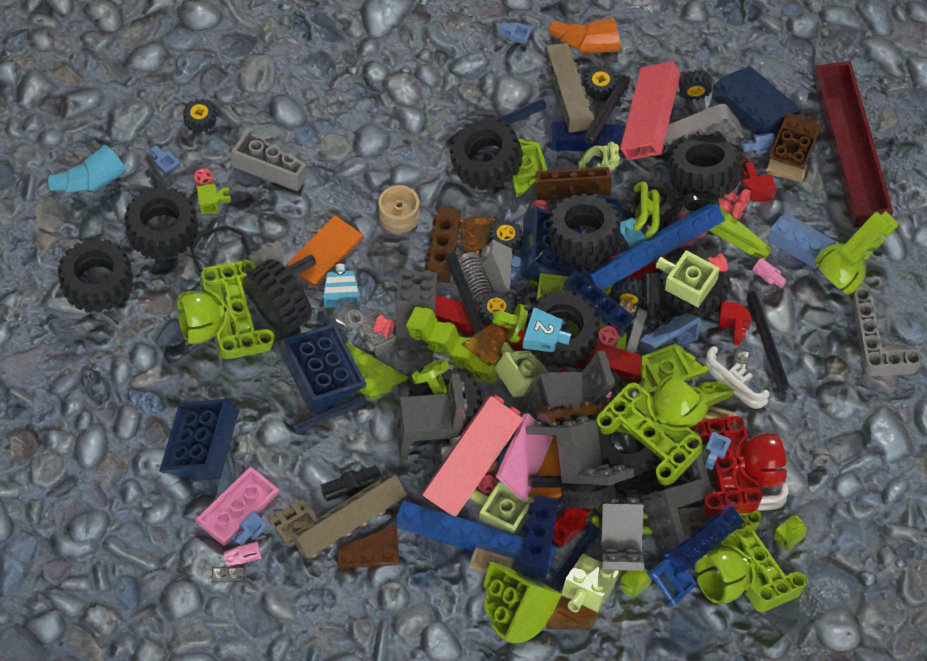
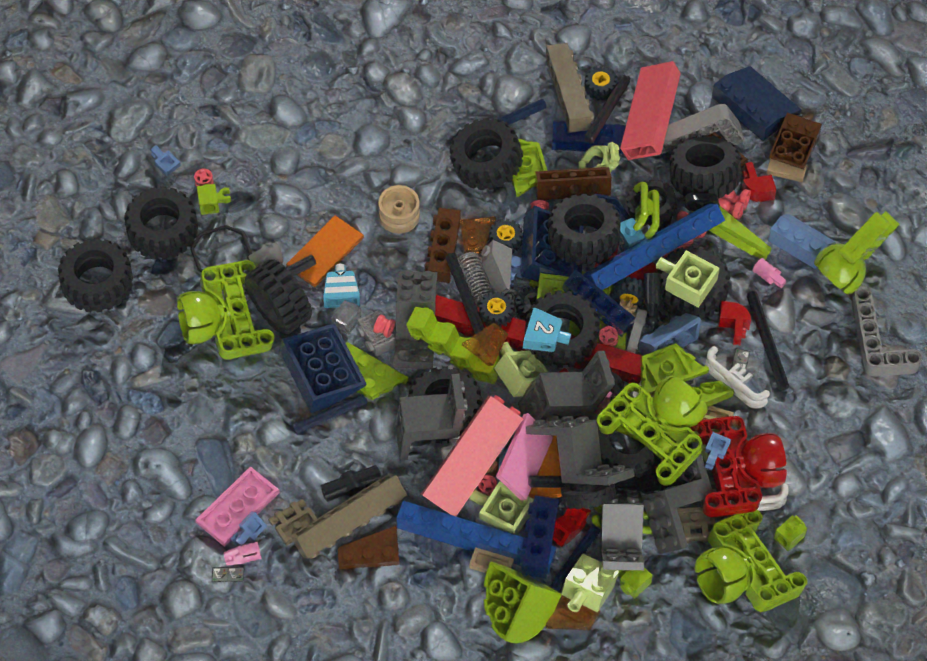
(91, 175): medium azure piece -> none
(193, 119): black wheel -> none
(200, 439): dark blue slope -> none
(267, 161): light grey wedge -> none
(358, 317): light grey plate -> none
(432, 374): lime tile -> none
(515, 321): lime tile -> none
(518, 33): medium blue plate -> none
(550, 414): reddish brown wing -> none
(590, 38): orange piece -> none
(681, 582): blue plate -> none
(695, 85): black wheel -> none
(704, 539): clear blue brick -> none
(719, 261): coral wheel -> none
(761, 144): medium blue plate -> none
(821, 457): light grey bush -> none
(851, 142): dark red piece -> none

